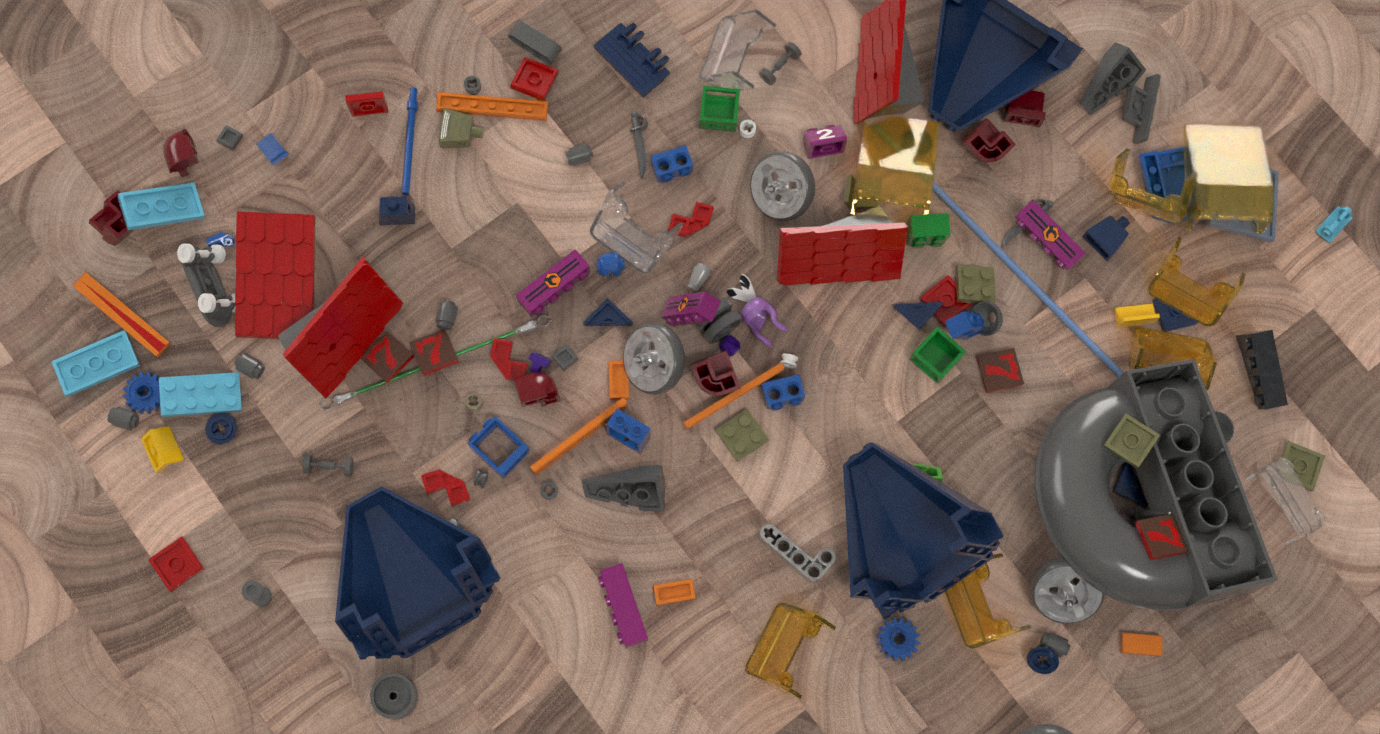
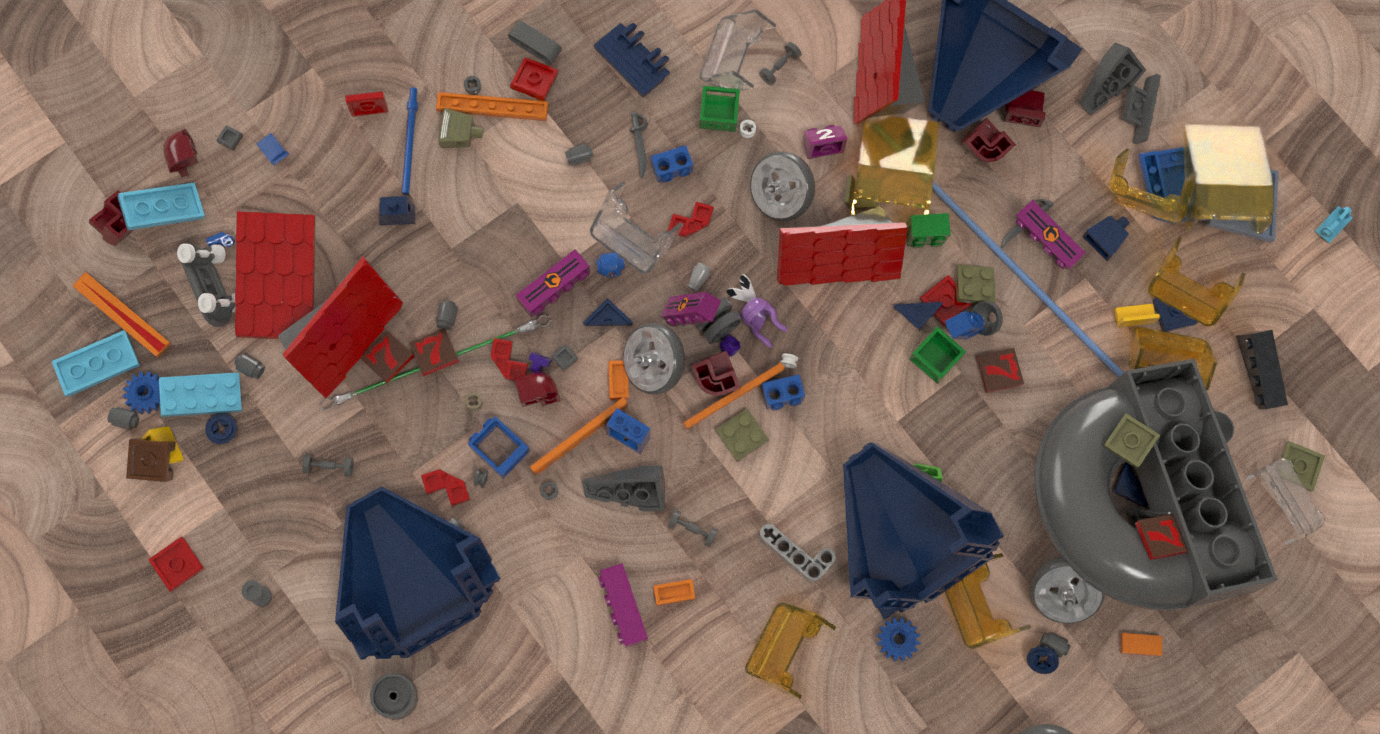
(149, 460): none -> reddish brown panel
(692, 528): none -> dark grey wheel

